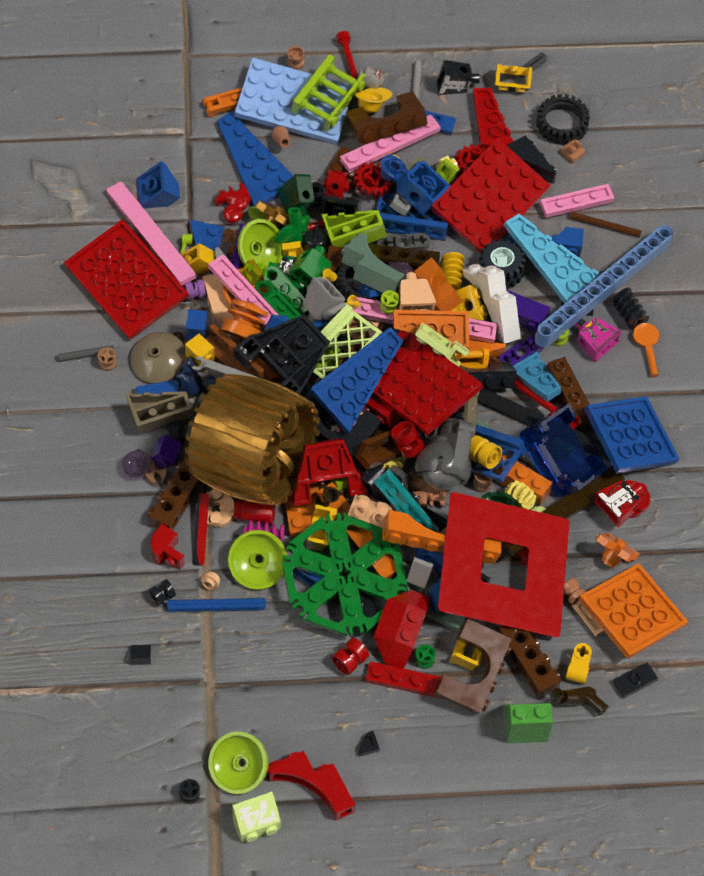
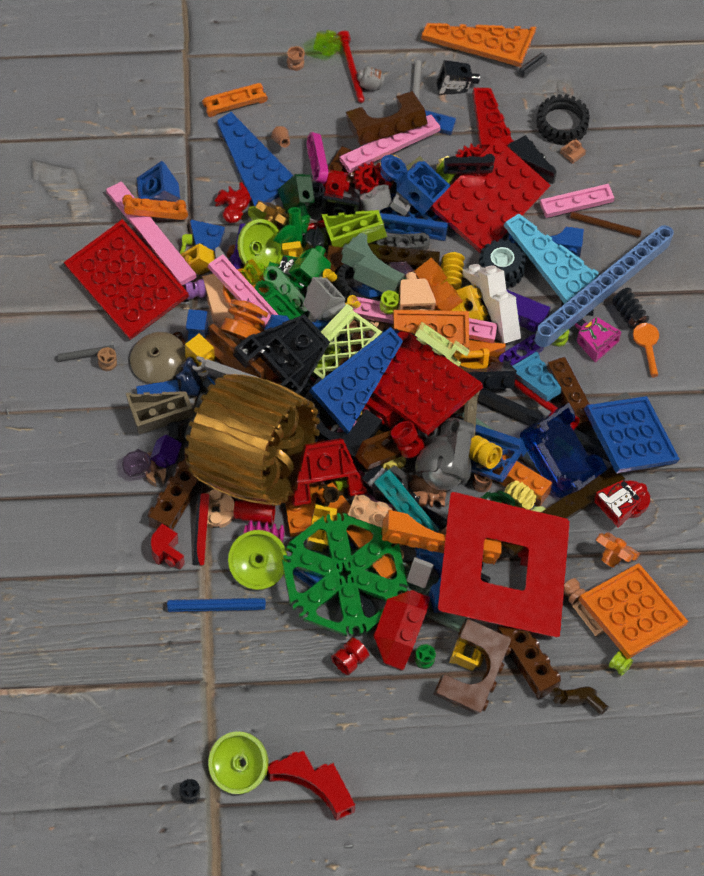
(140, 654): black slope -> none
(155, 208): none -> orange plate
(162, 592): black wheel -> none
(210, 581): light nougat plate -> none
(230, 235): clear orange piece -> none
(256, 817): yellowish green slope -> none
(269, 99): light blue plate -> none
(317, 157): none -> dark pink beam
(319, 79): lime fence -> none
(327, 42): none -> clear neon green brick
(368, 744): black tile -> none
(372, 99): yellow piece -> none
(376, 199): none -> light grey axle
(402, 679): red plate -> none
(469, 164): none -> black plate
(488, 41): none -> orange wing
(514, 70): yellow window -> none
(528, 722): bright green slope -> none
(578, 666): yellow piece -> none
(620, 663): none -> lime wheel
(635, 680): black plate -> none

